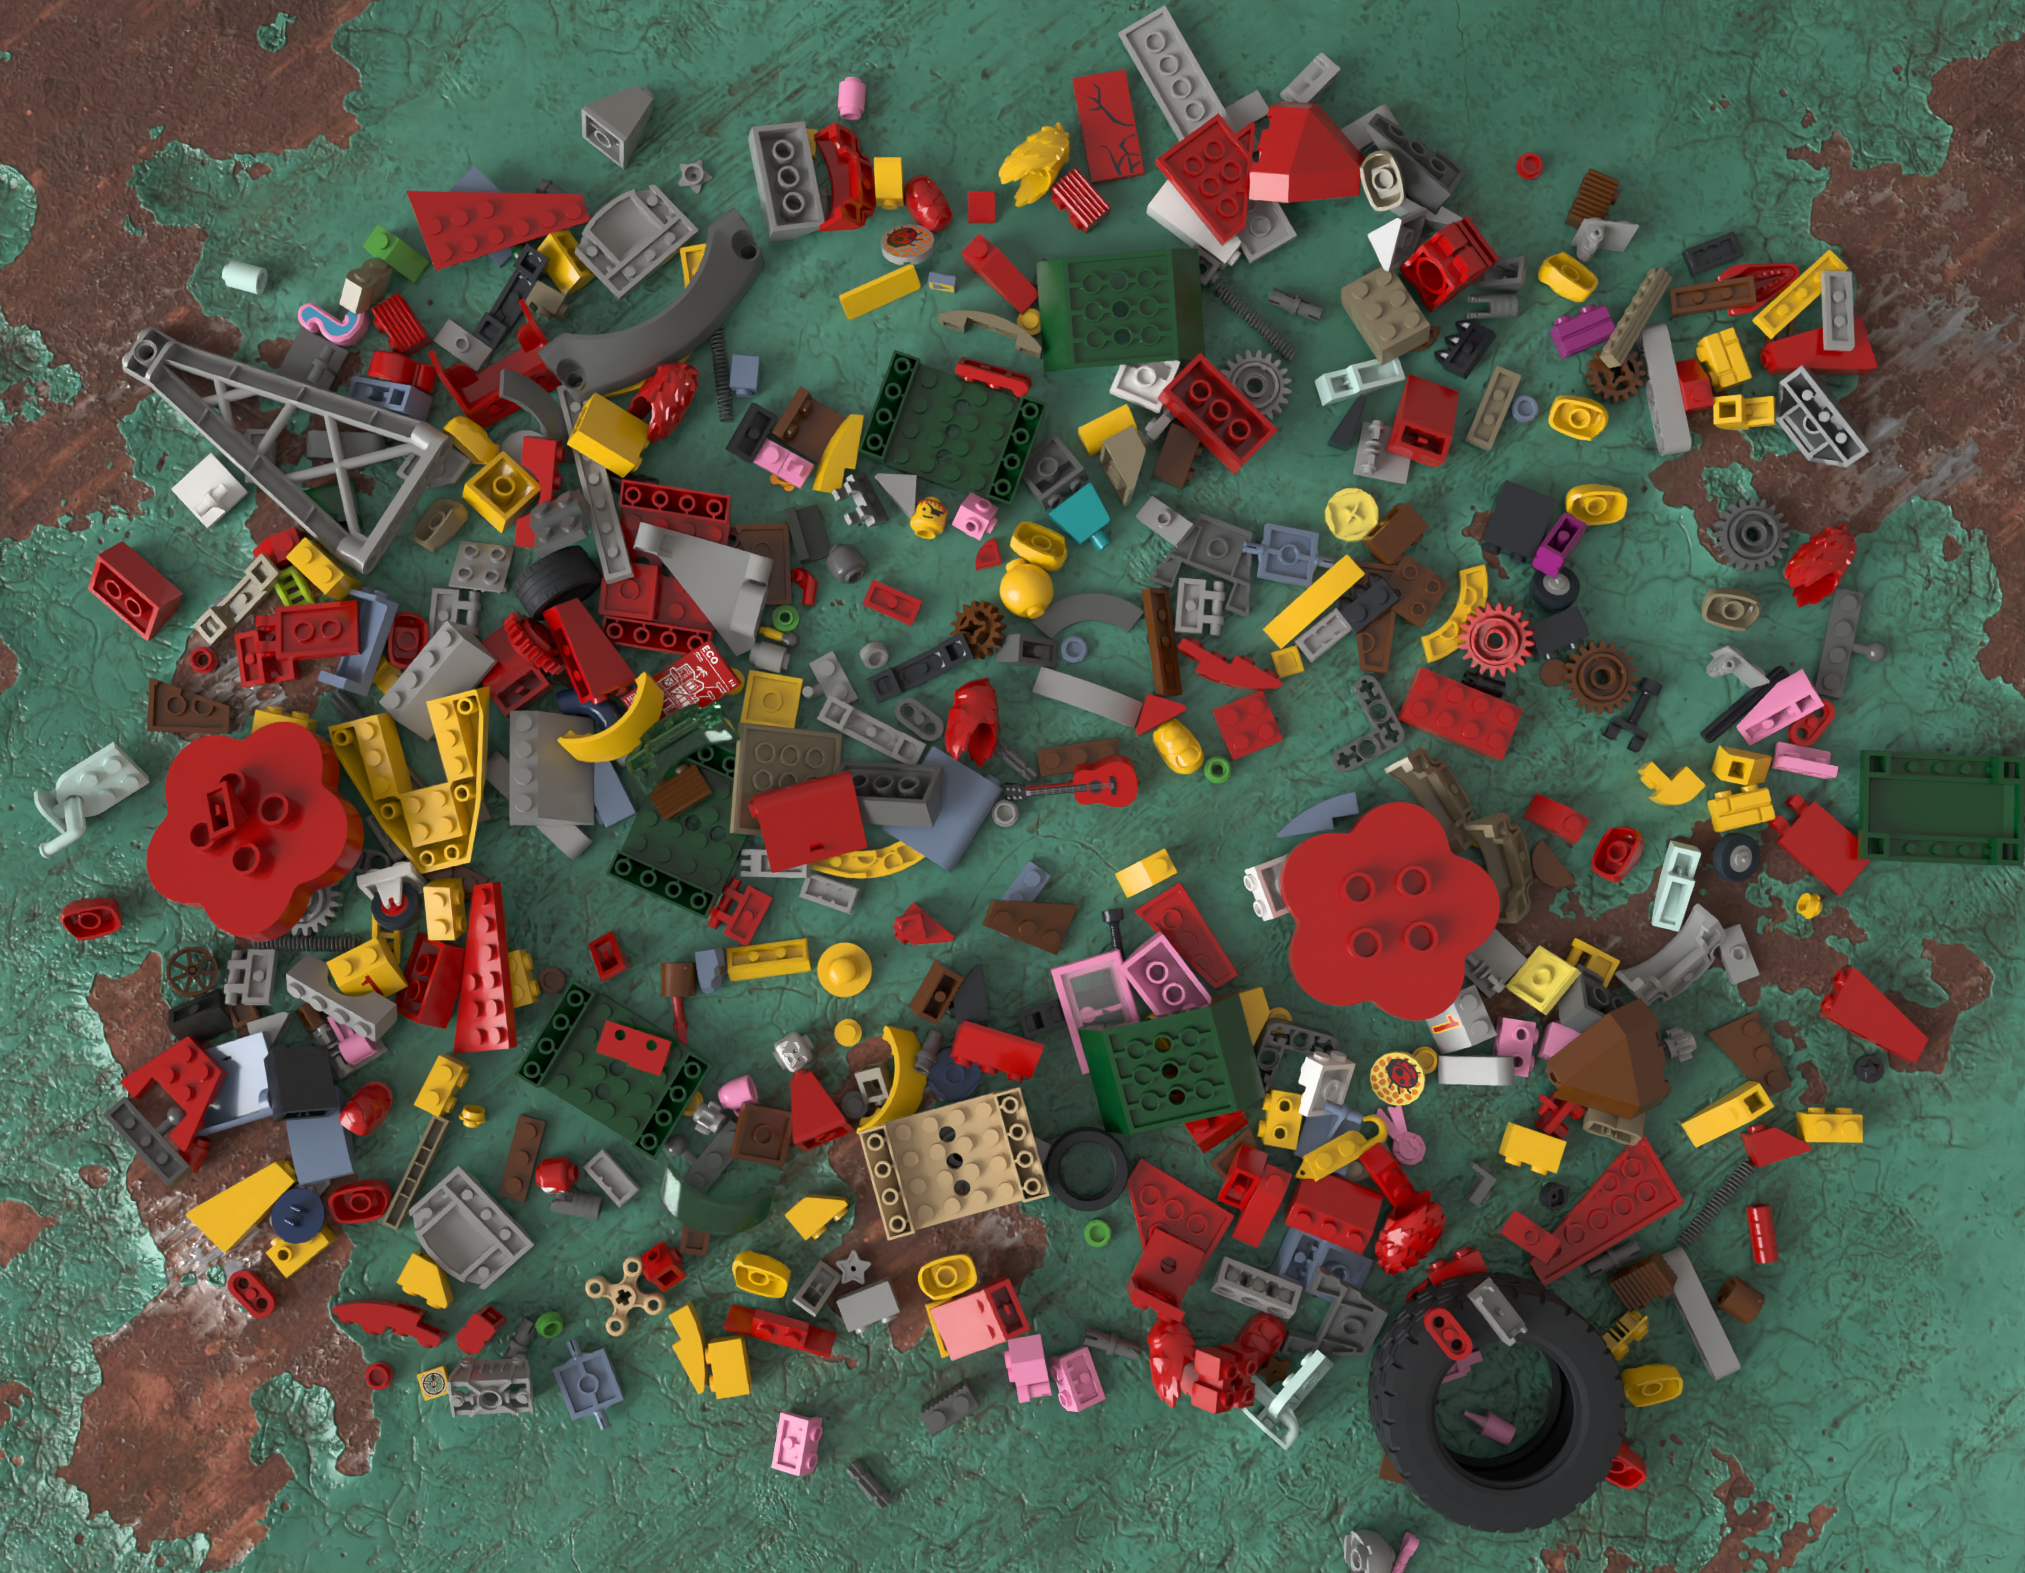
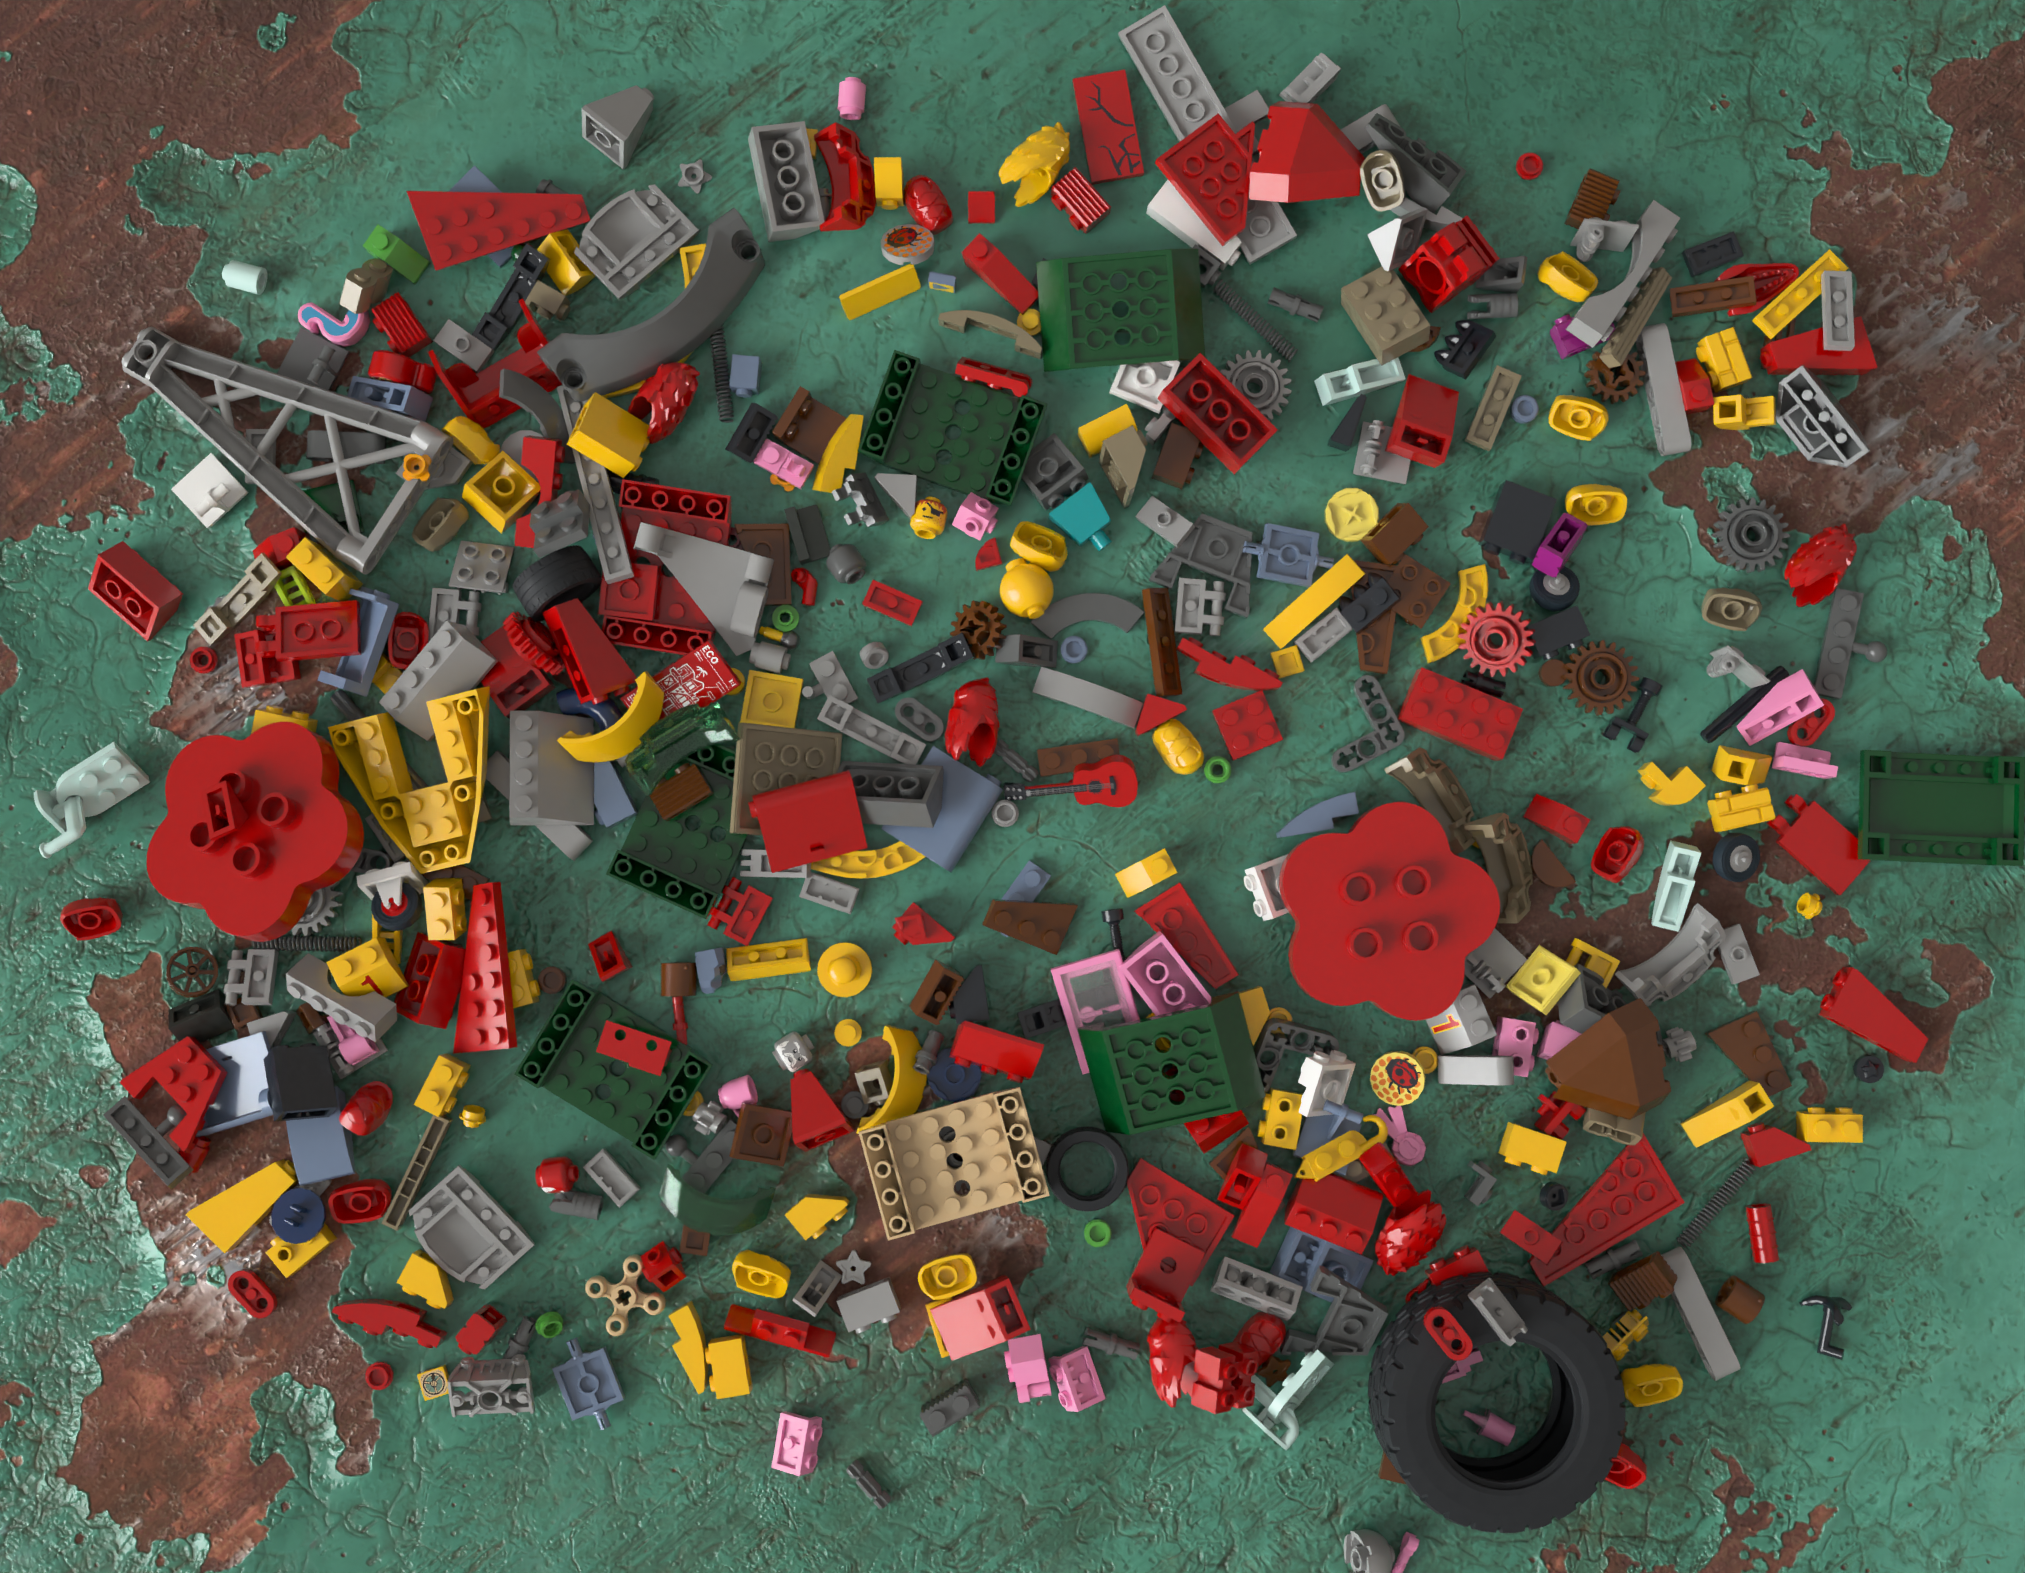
(182, 711): reddish brown wing -> none
(413, 460): none -> light orange plate
(522, 1158): reddish brown plate -> none
(1598, 312): none -> light grey arch
(1831, 1315): none -> black piece

